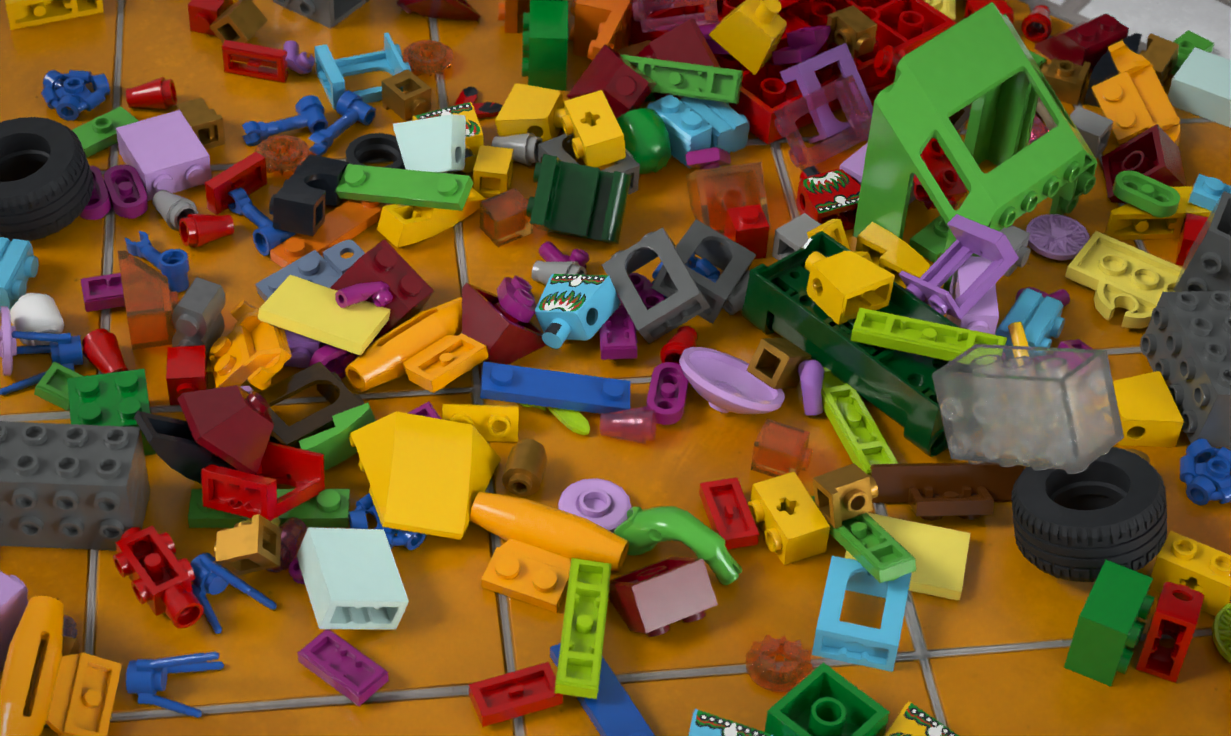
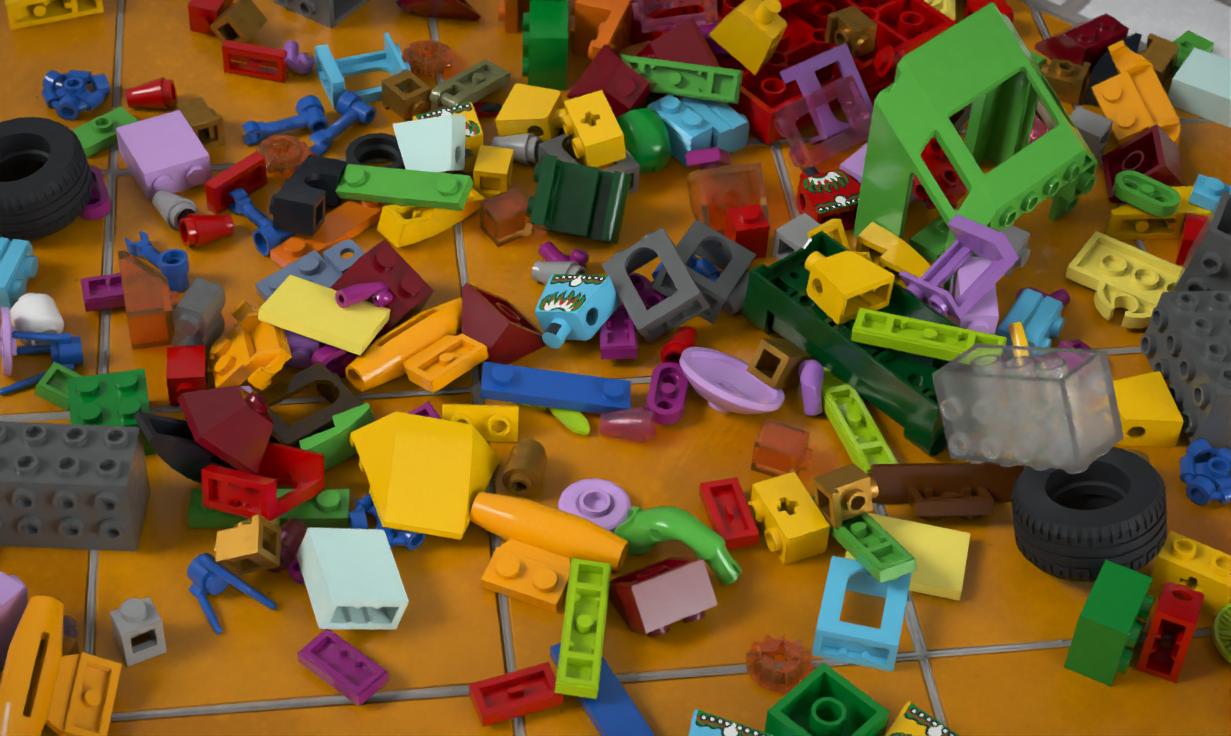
(103, 351): red cone -> none
(126, 191): magenta plate -> none
(135, 619): none -> light grey brick
(151, 675): blue plant -> none
(165, 580): red brick -> none
(470, 85): none -> olive plate
(516, 298): magenta plate -> none
(802, 44): magenta slope -> none
(1037, 24): red cone -> none
(1056, 236): lavender wheel -> none

